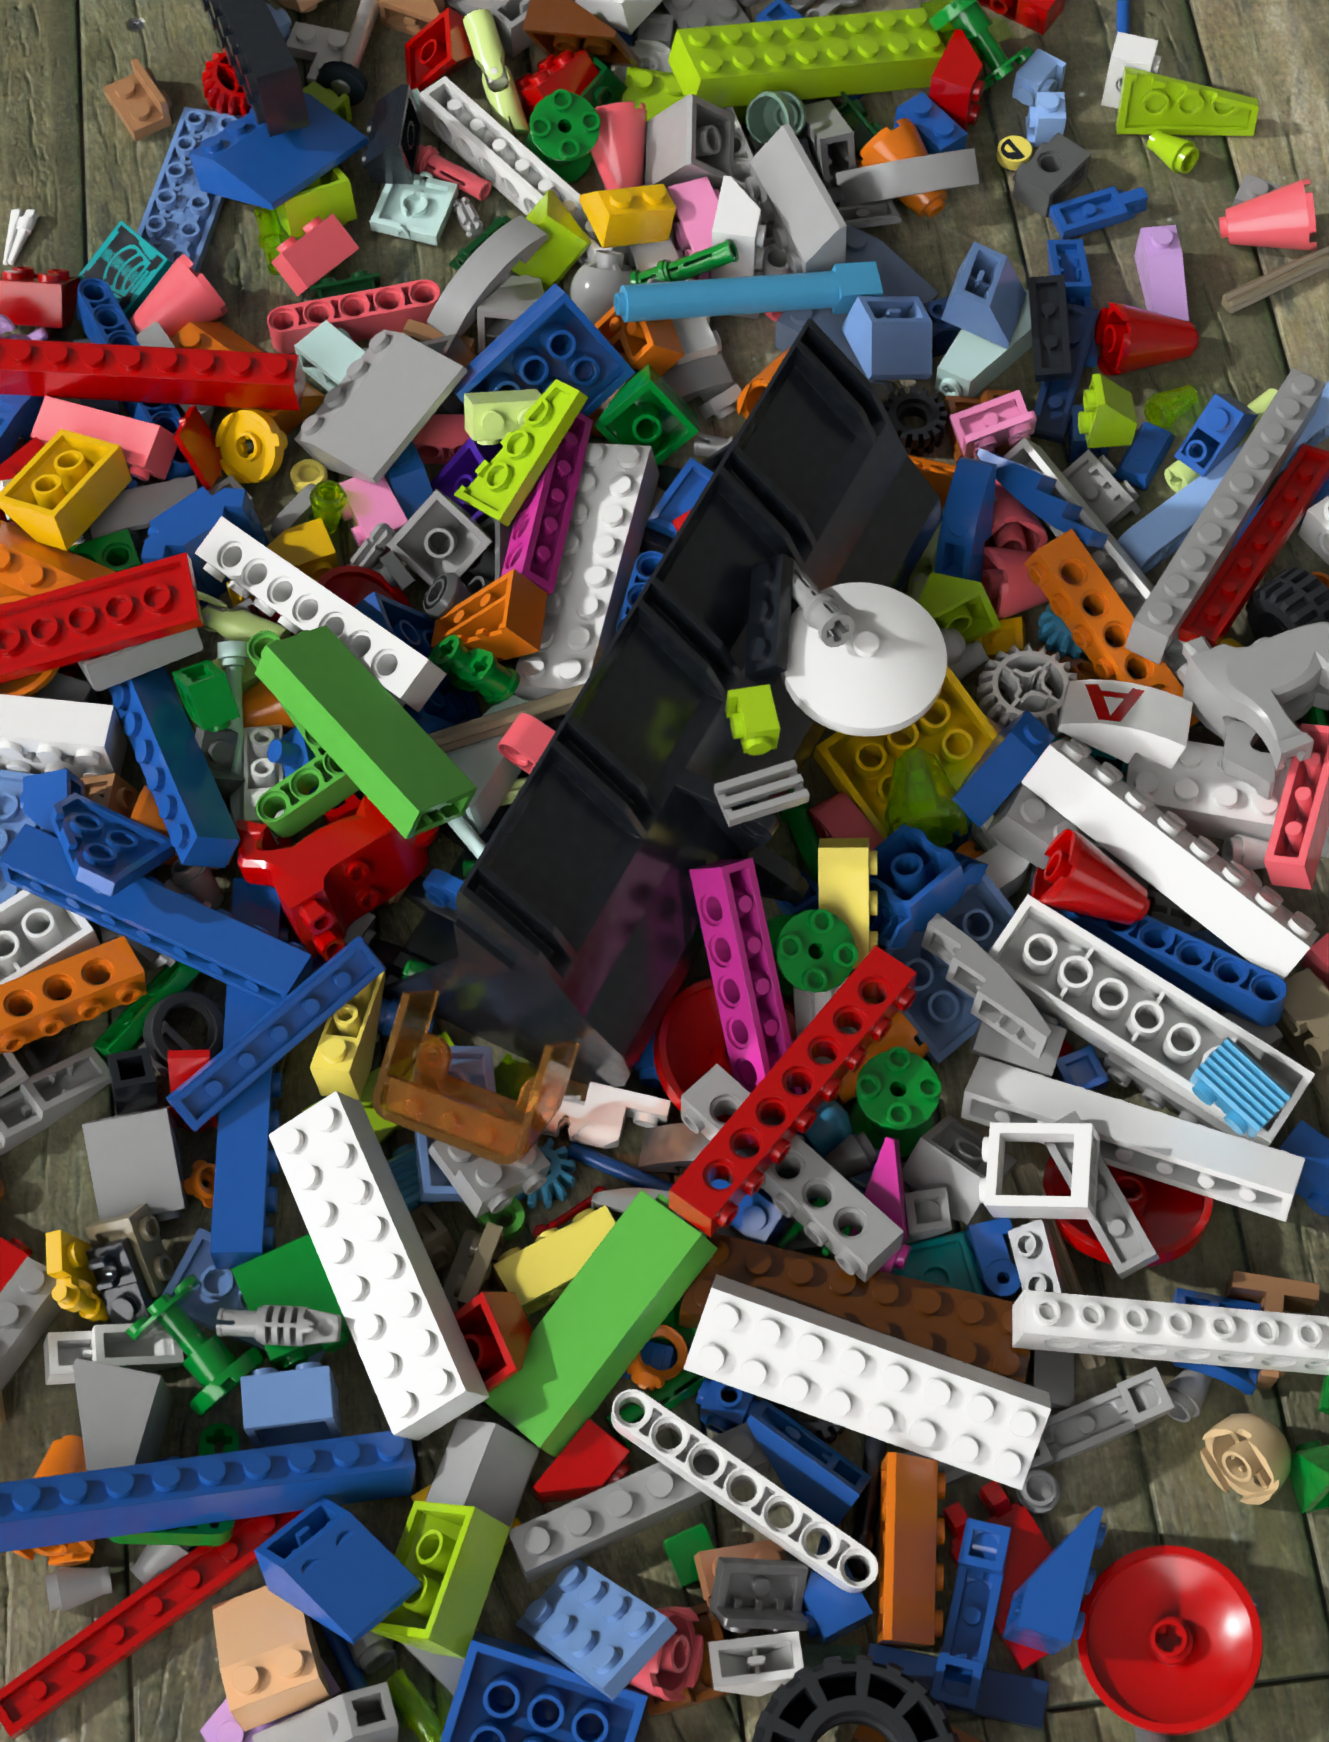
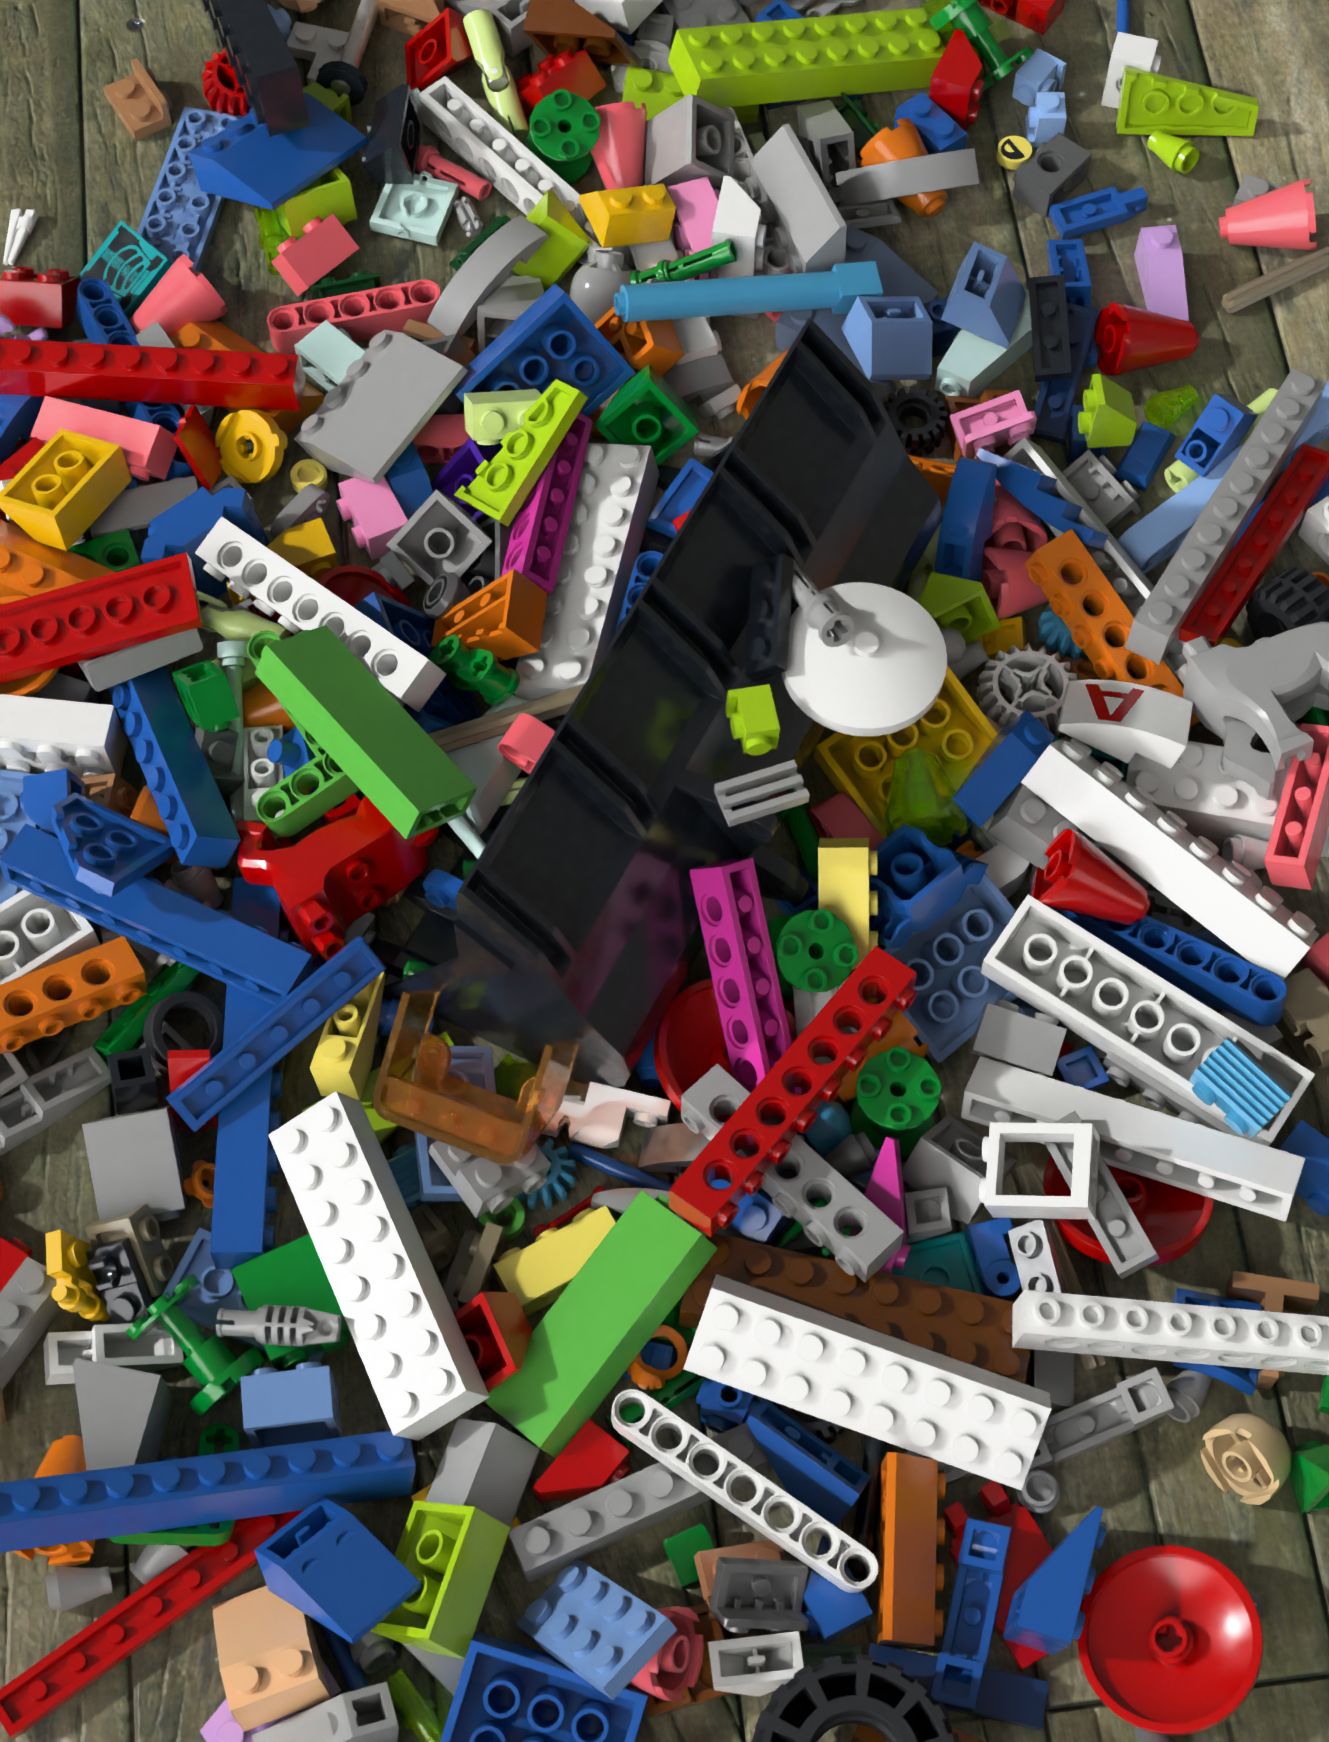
(328, 503): clear neon green cone -> none
(373, 547): light grey axle -> none
(605, 87): dark green bracket -> none
(771, 111): sand green helmet -> none
(996, 994): light grey slope -> none

